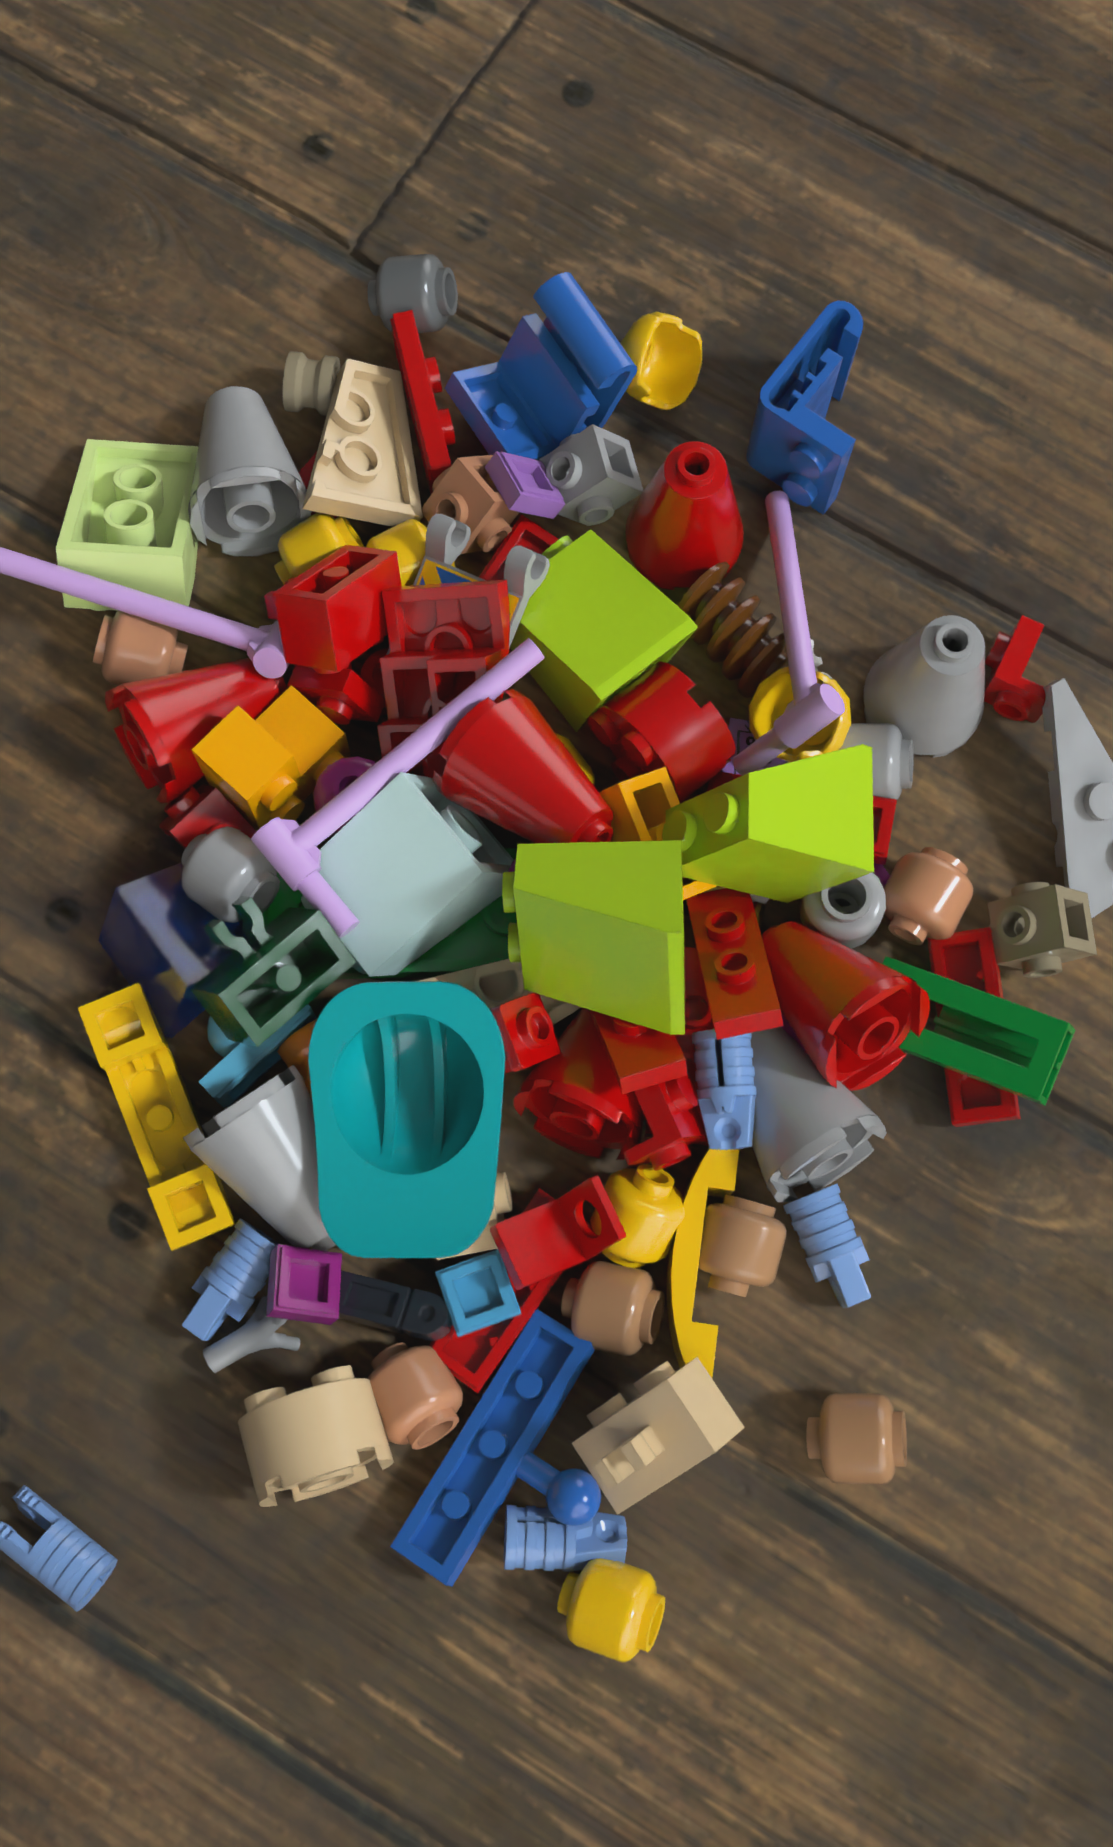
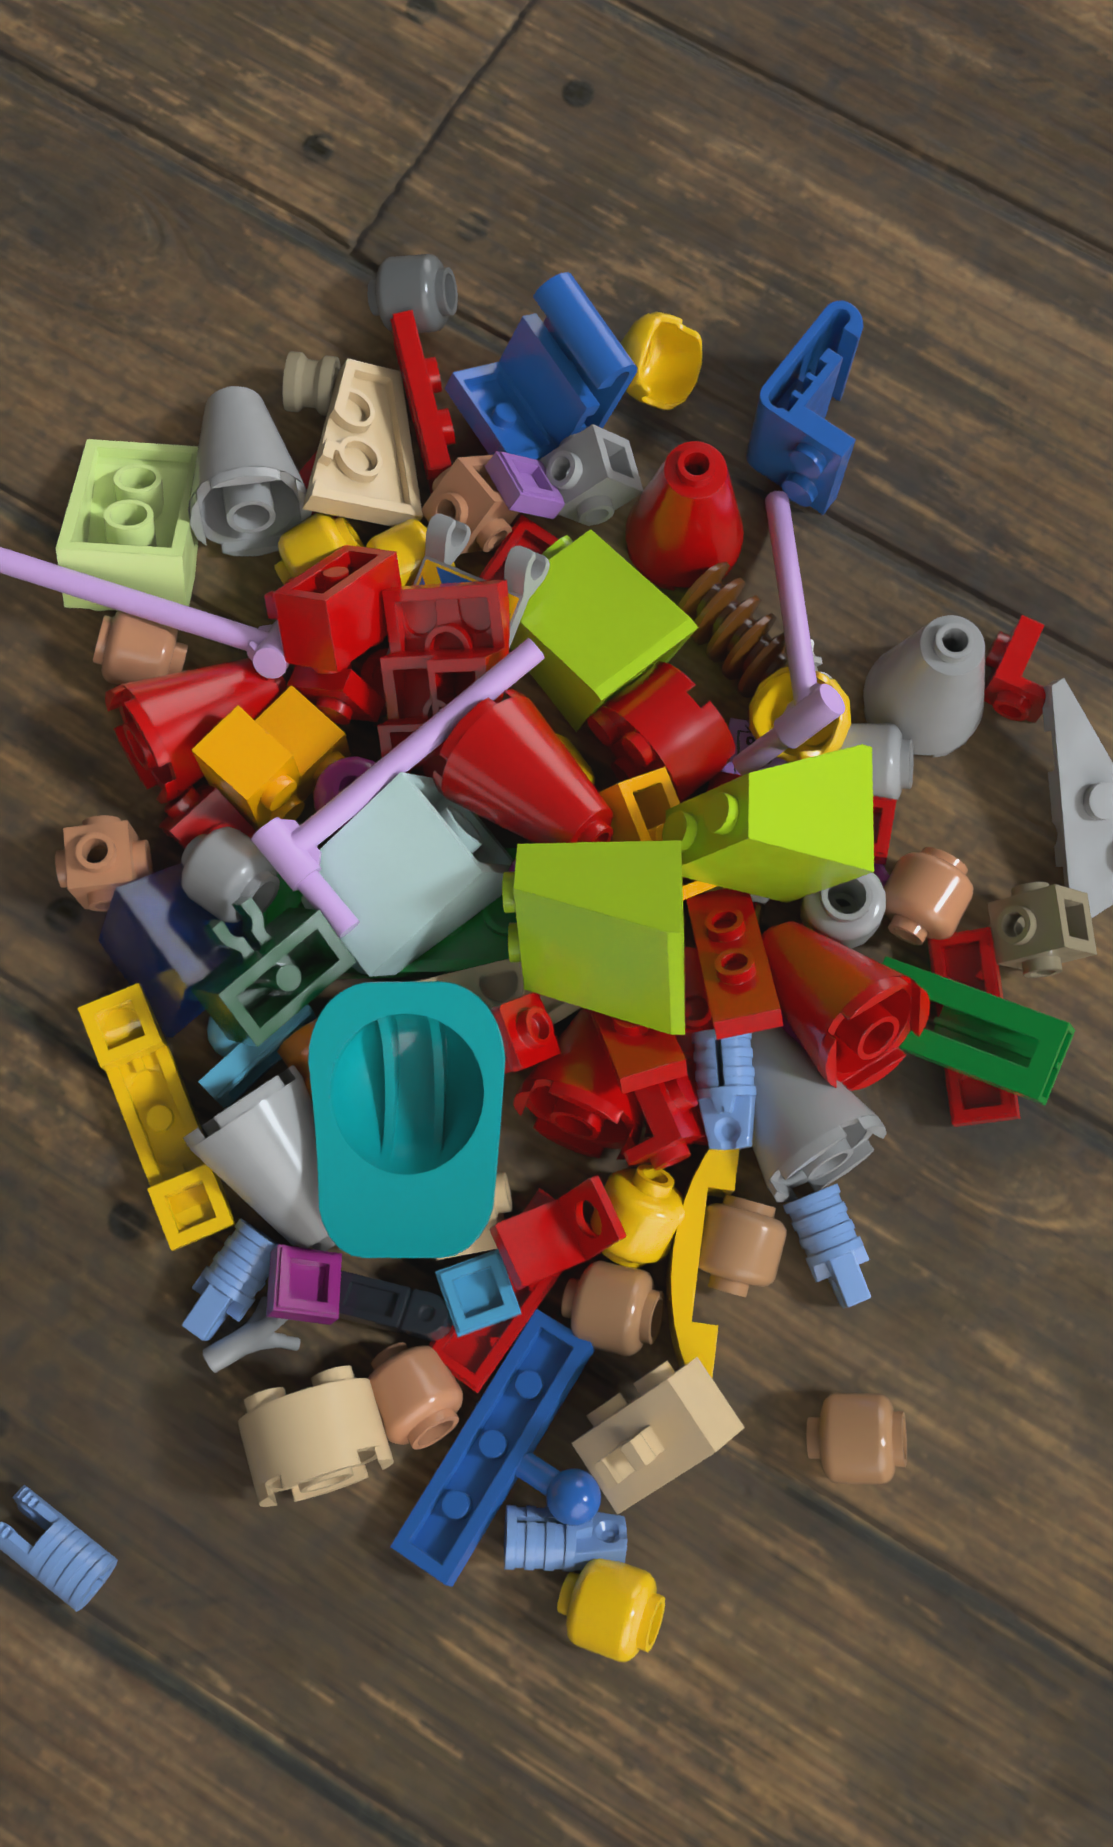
(105, 839): none -> nougat brick

